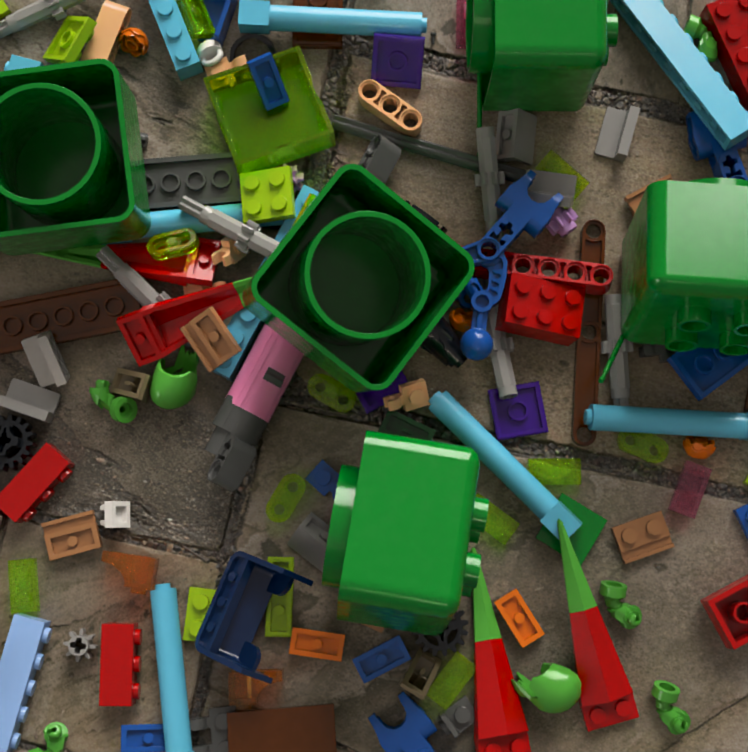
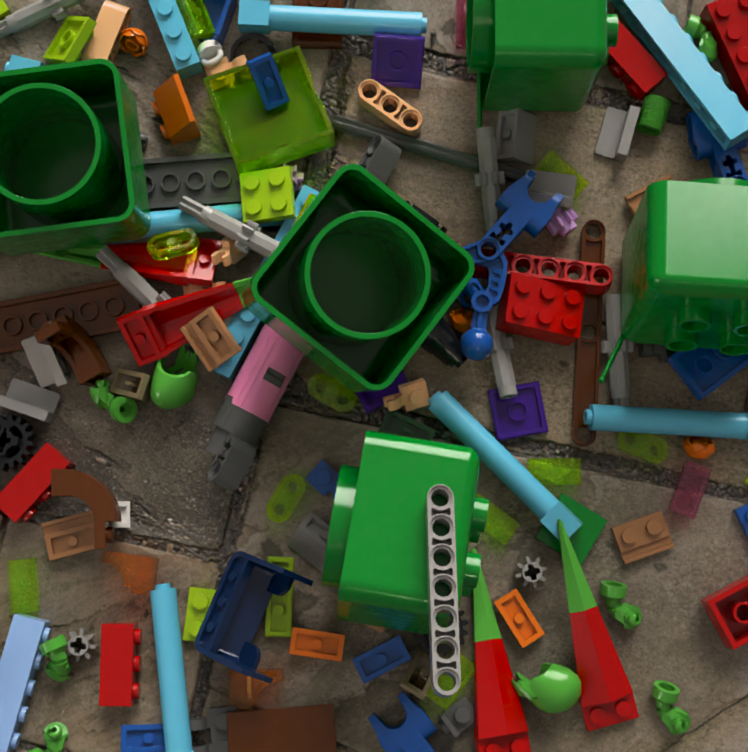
(59, 666): none -> bright green arm
(76, 347): none -> reddish brown arch
(98, 497): none -> reddish brown arch
(175, 111): none -> orange slope
(438, 604): none -> light grey beam
(537, 576): none -> light grey gear
(634, 65): none -> red brick
(653, 115): none -> bright green piece

